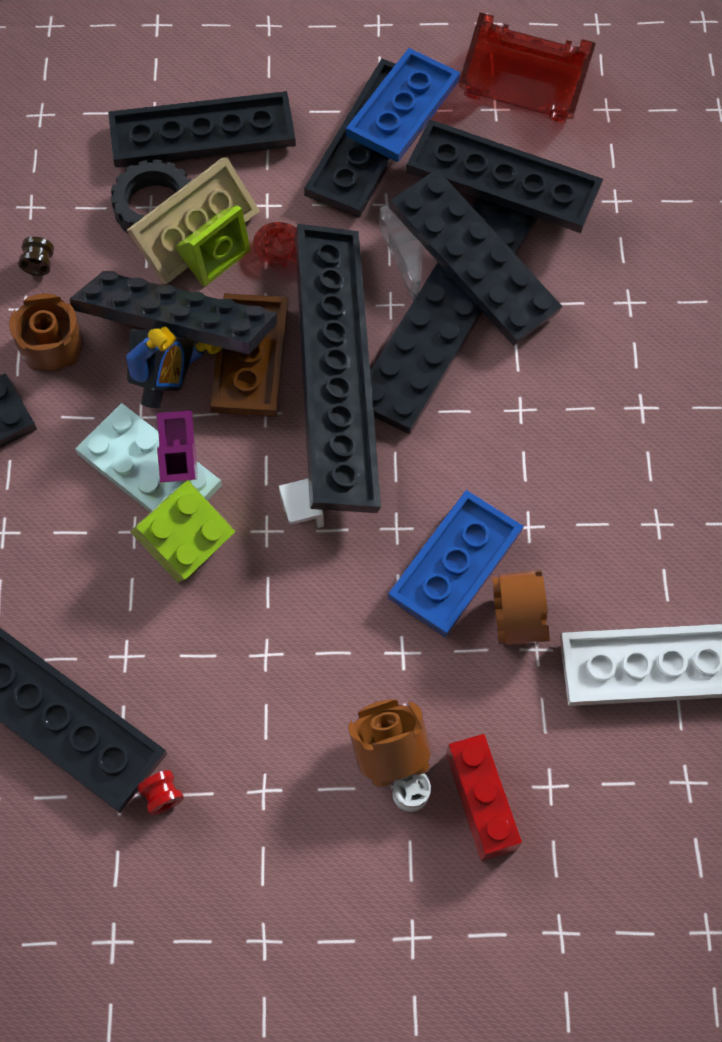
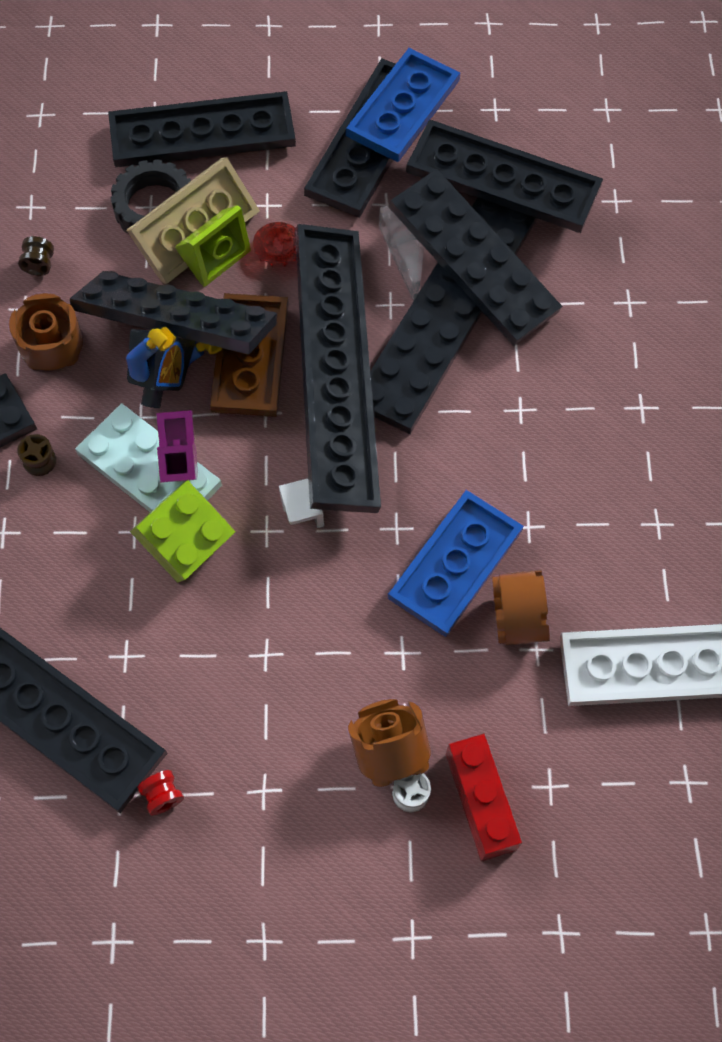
(39, 447): none -> dark brown wheel
(525, 70): clear red windscreen -> none

